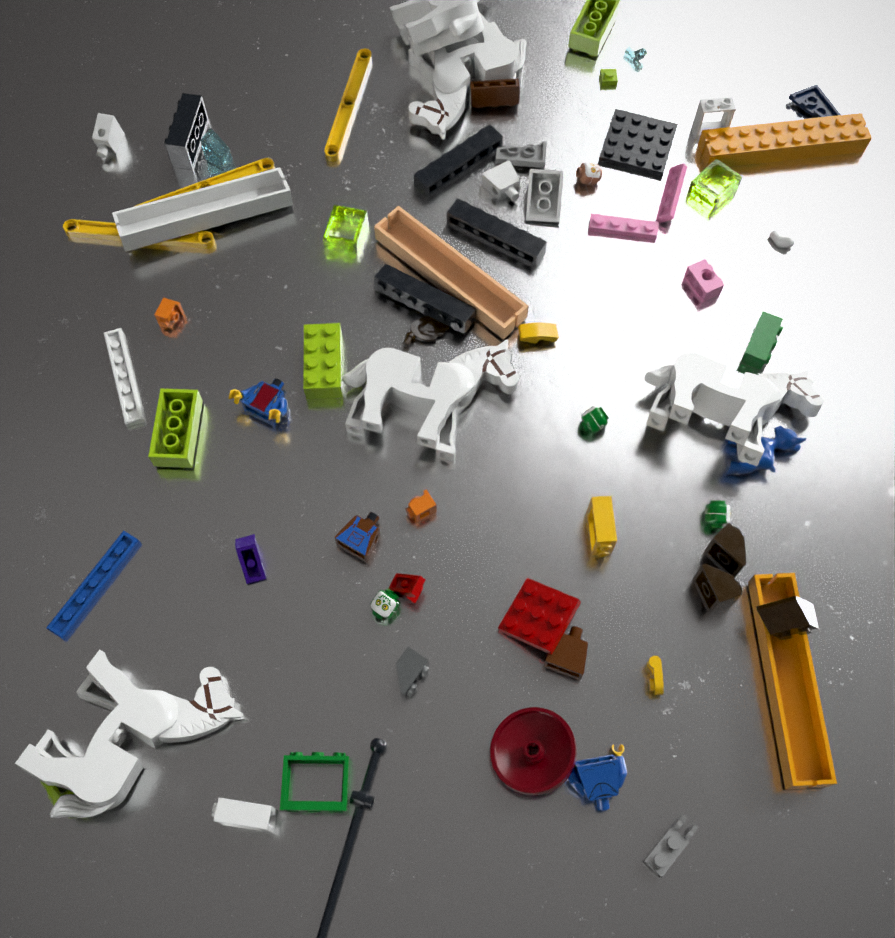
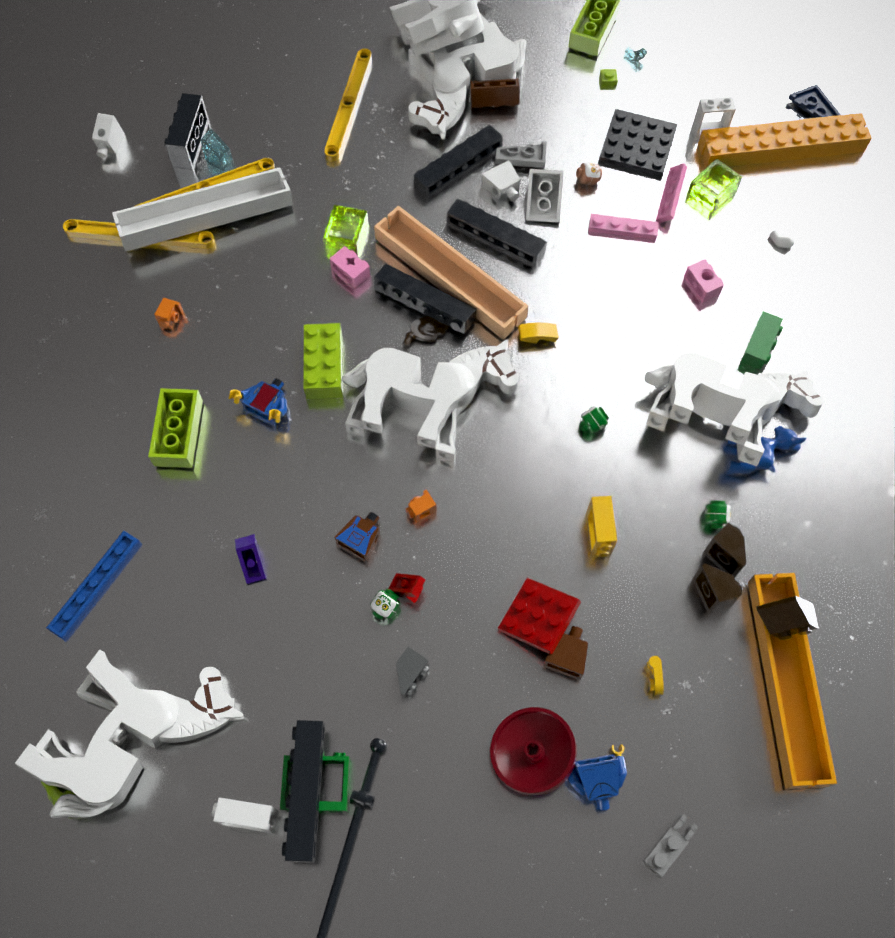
(124, 377): white tile -> none
(305, 792): none -> black brick
(350, 267): none -> bright pink brick

